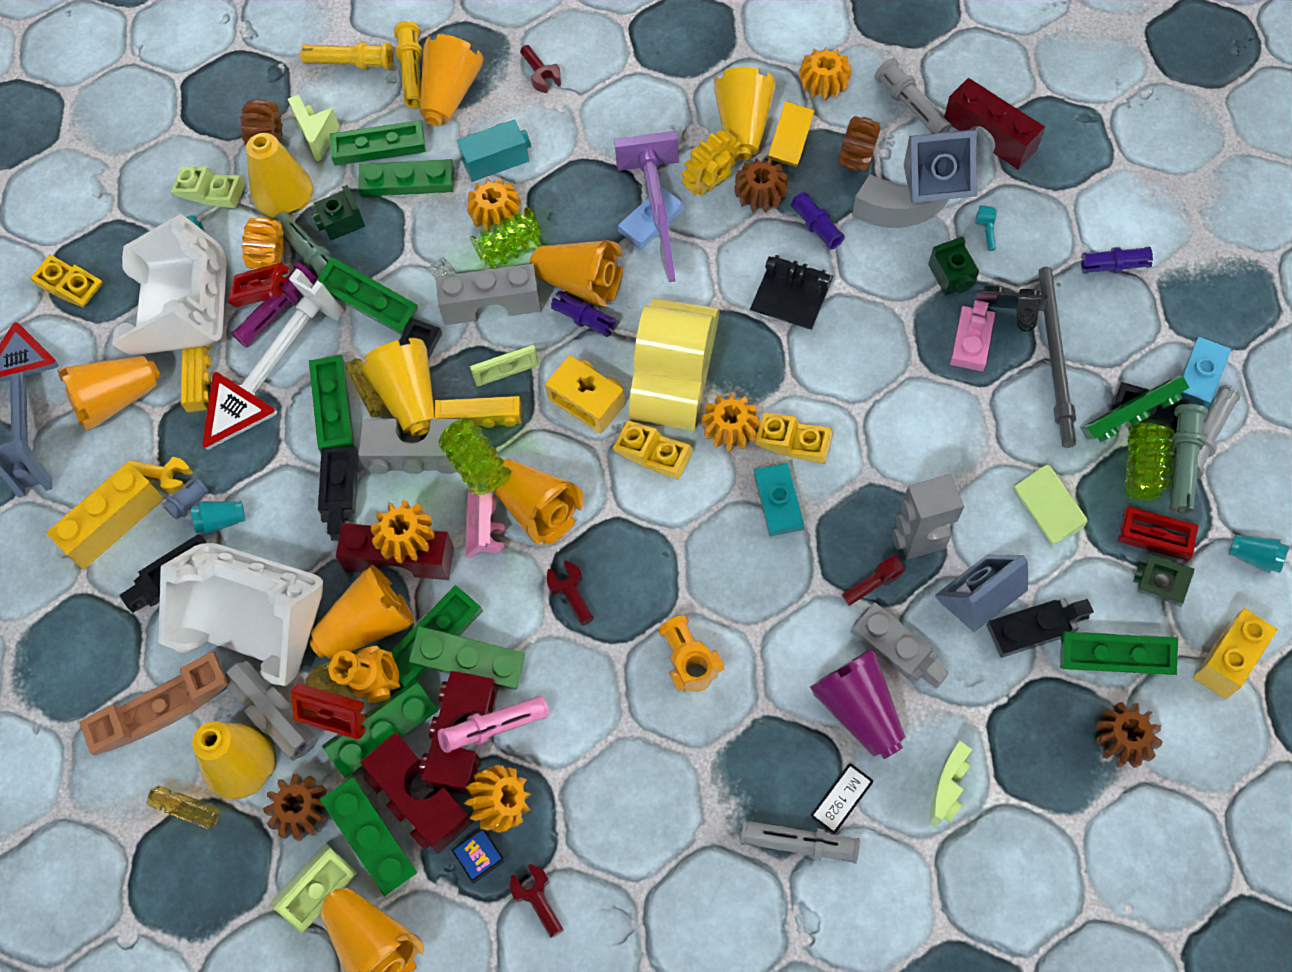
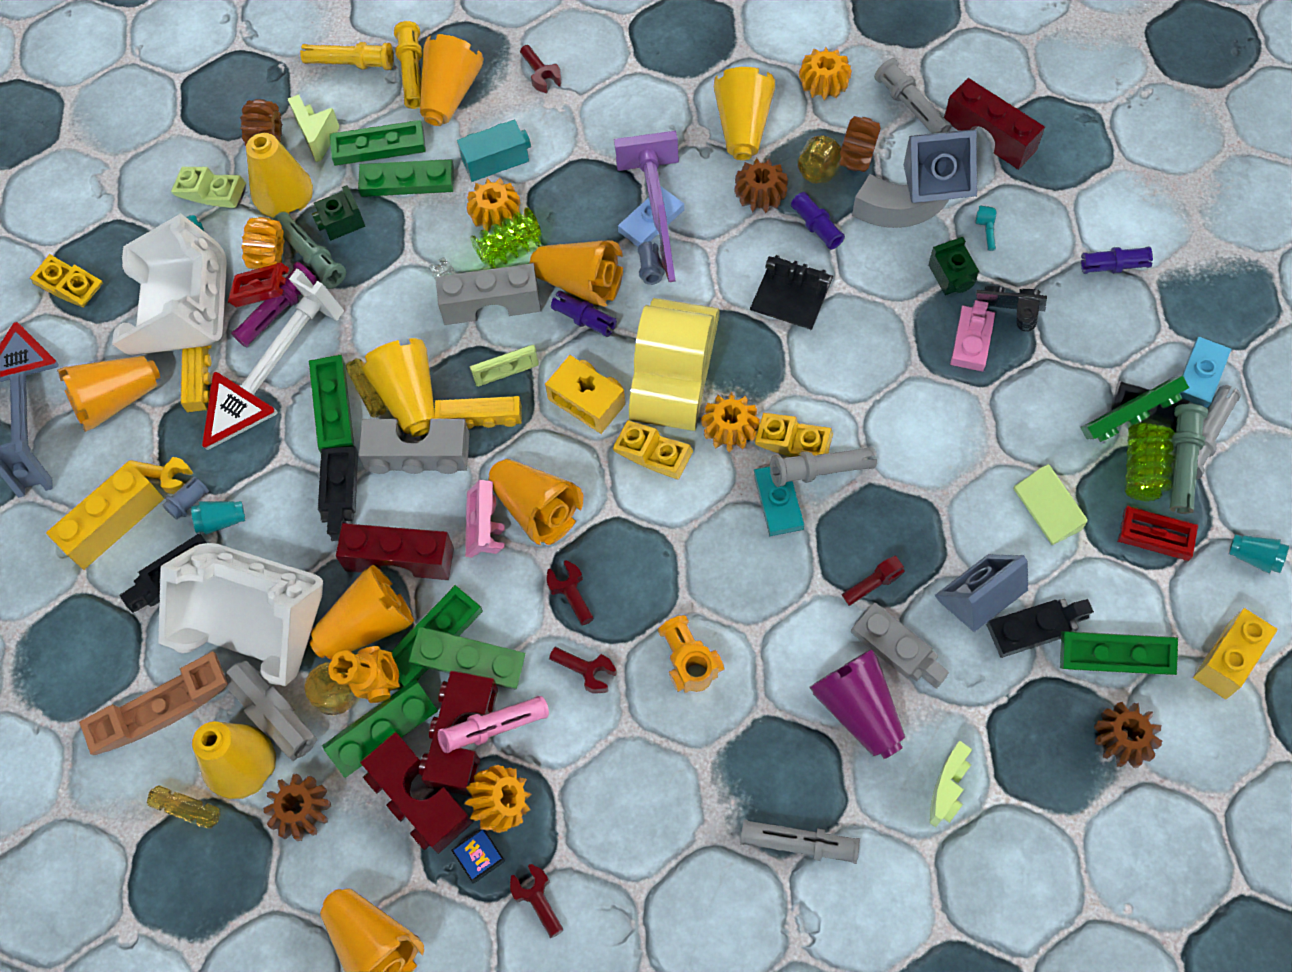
(304, 895): yellowish green slope -> none
(328, 705): red tile -> none
(367, 296): green plate -> none
(368, 836): green plate -> none
(408, 542): light orange gear -> none
(426, 332): black tile -> none
(474, 457): clear neon green piece -> none
(585, 668): none -> dark red bar
(651, 269): none -> sand blue pin
(710, 162): yellow gear -> none
(790, 134): yellow slope -> none
(808, 466): none -> light grey pin
(819, 159): none -> clear yellow head
(842, 798): white sticker -> none
(924, 517): light grey arch -> none
(1063, 411): dark grey bar -> none
(1178, 576): dark green brick -> none

